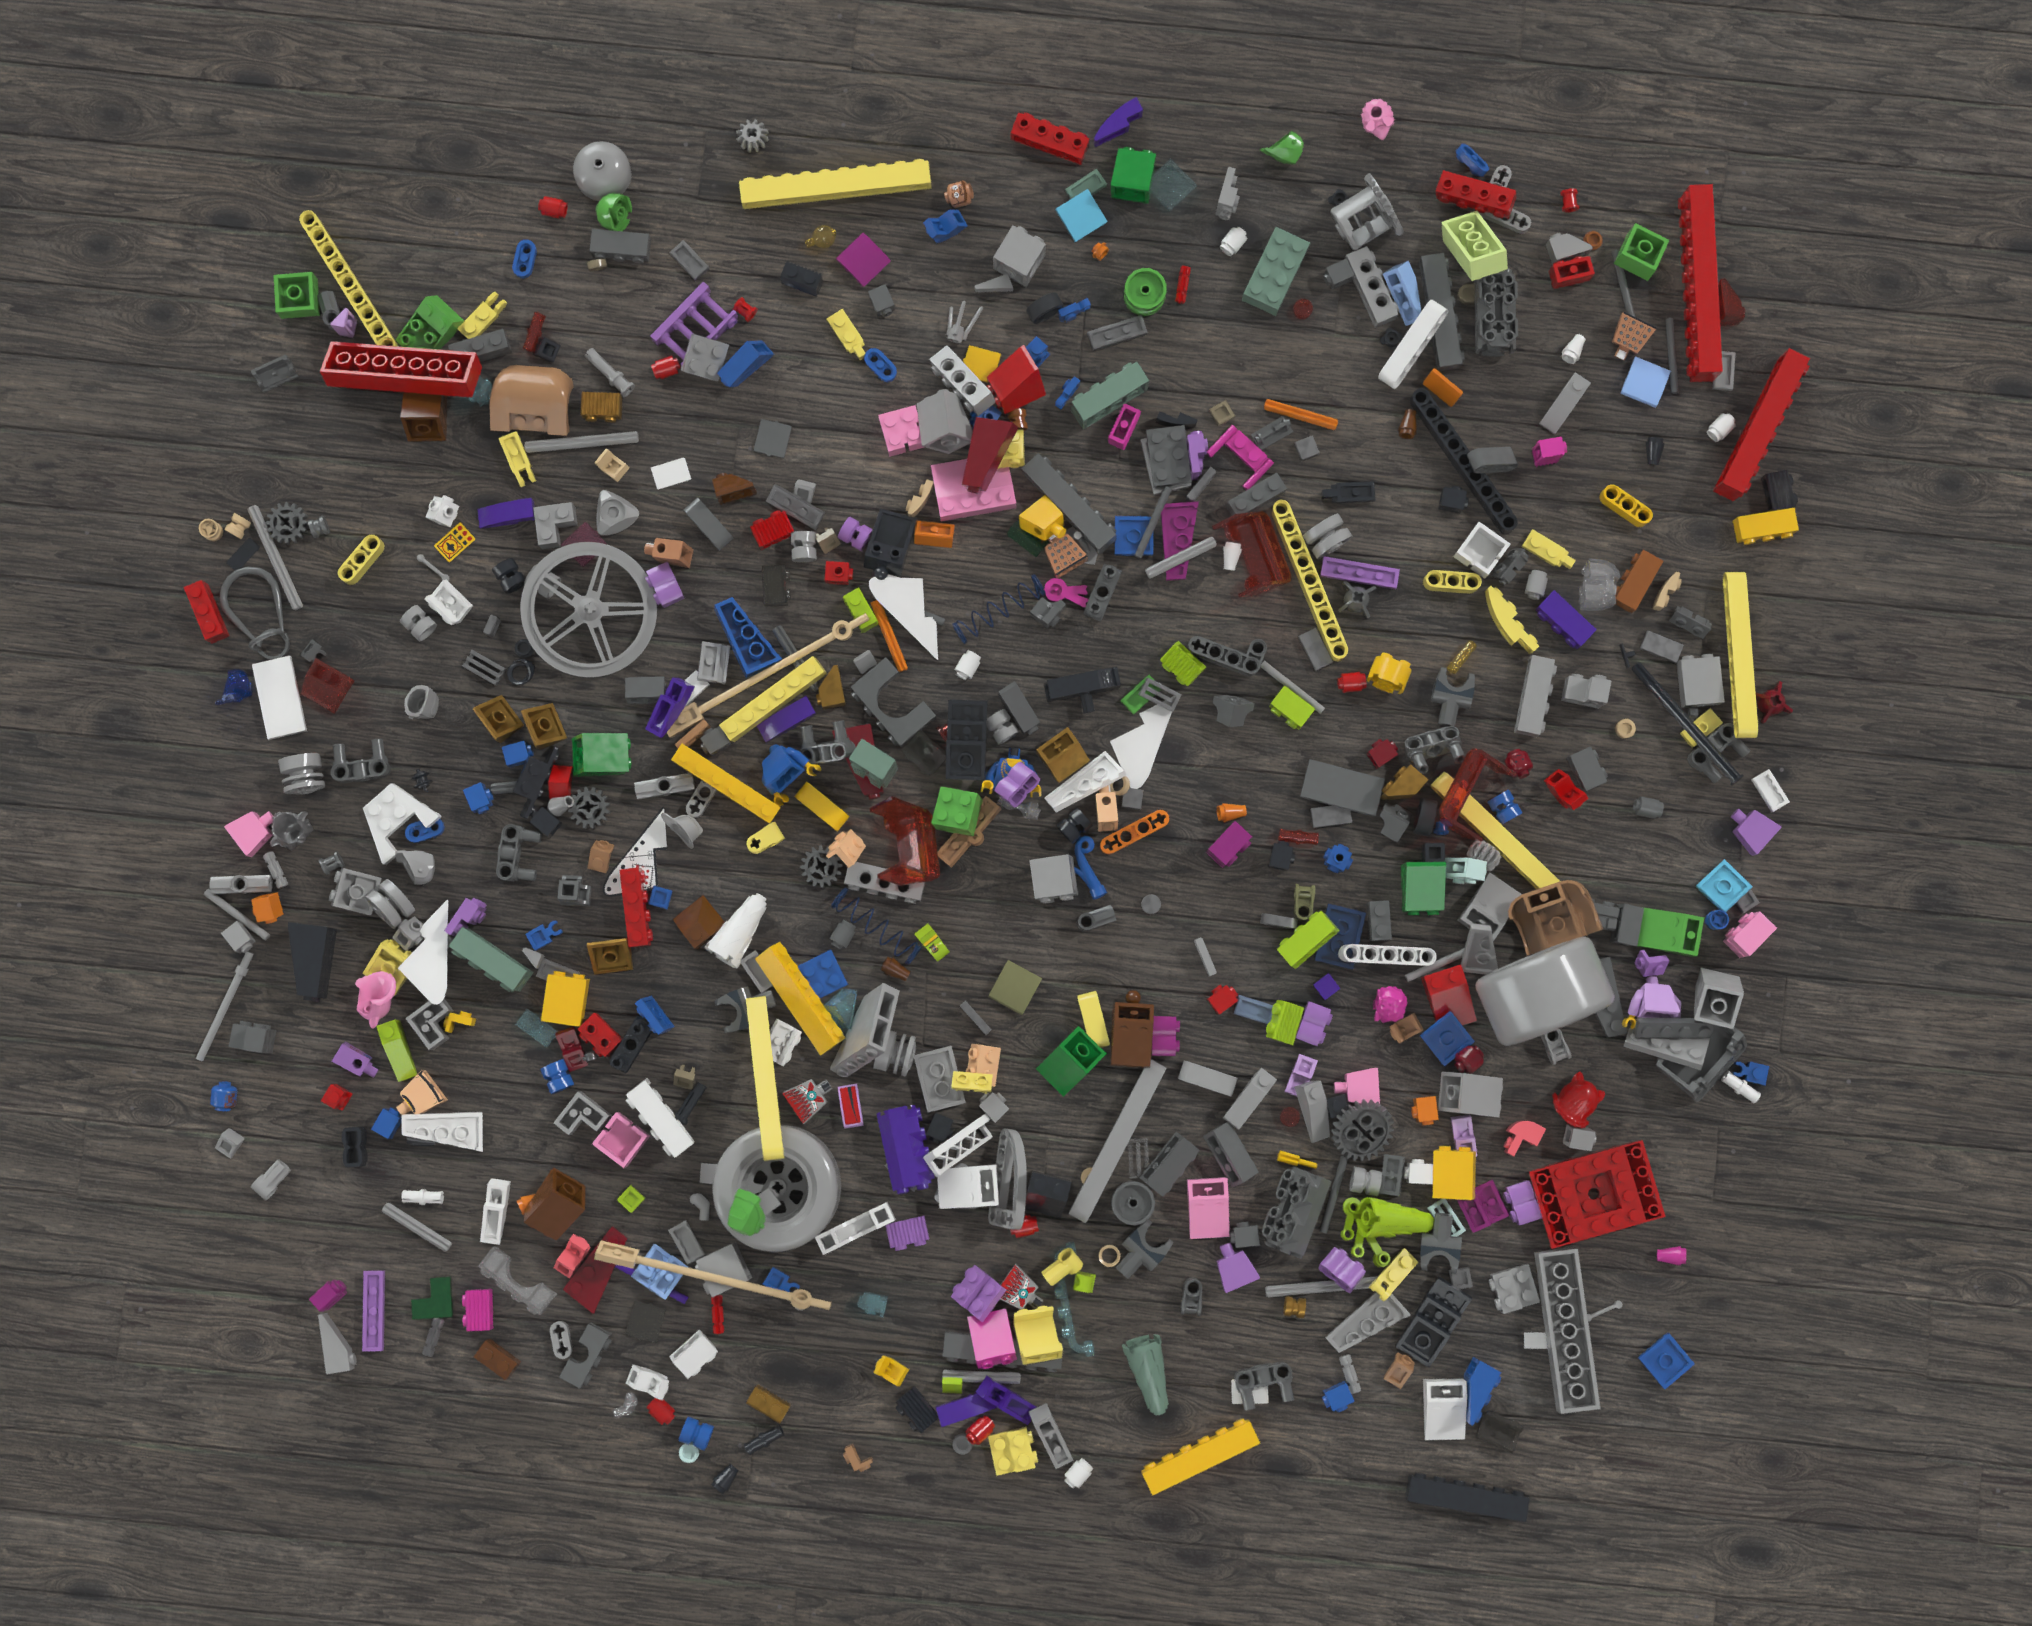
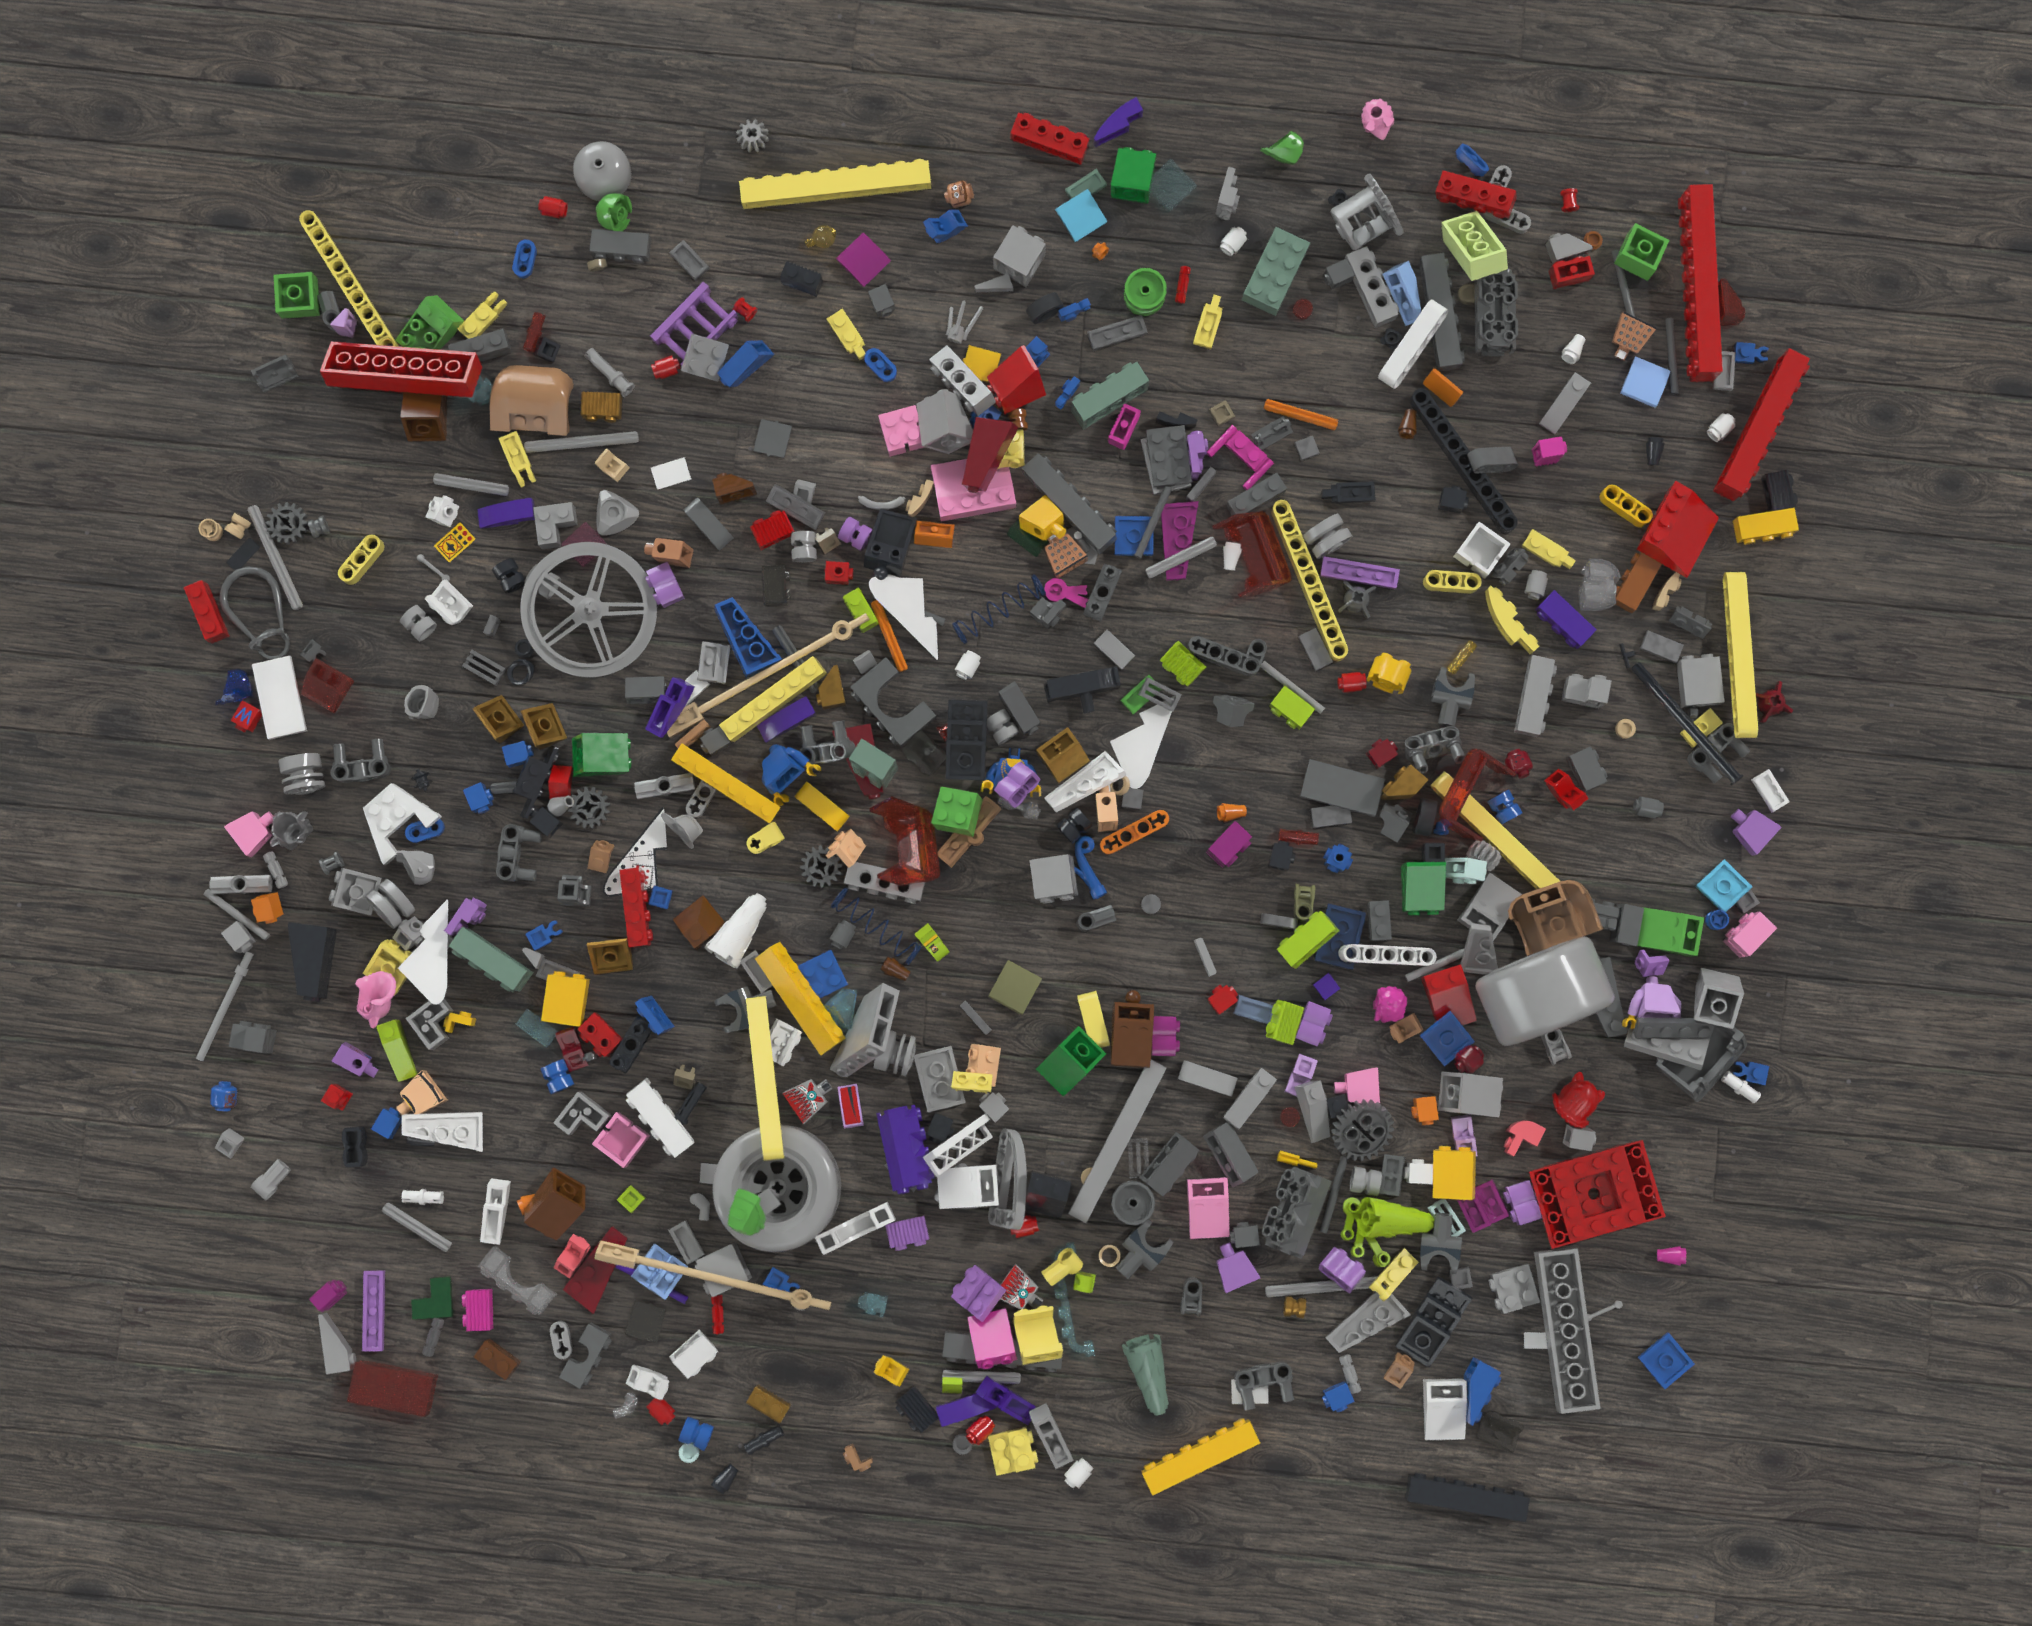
(246, 717): none -> red brick
(392, 1388): none -> clear red brick
(471, 484): none -> light grey axle
(885, 505): none -> light grey piece
(1114, 649): none -> light grey tile
(1208, 324): none -> light yellow hinge
(1678, 530): none -> red slope
(1747, 353): none -> blue plate

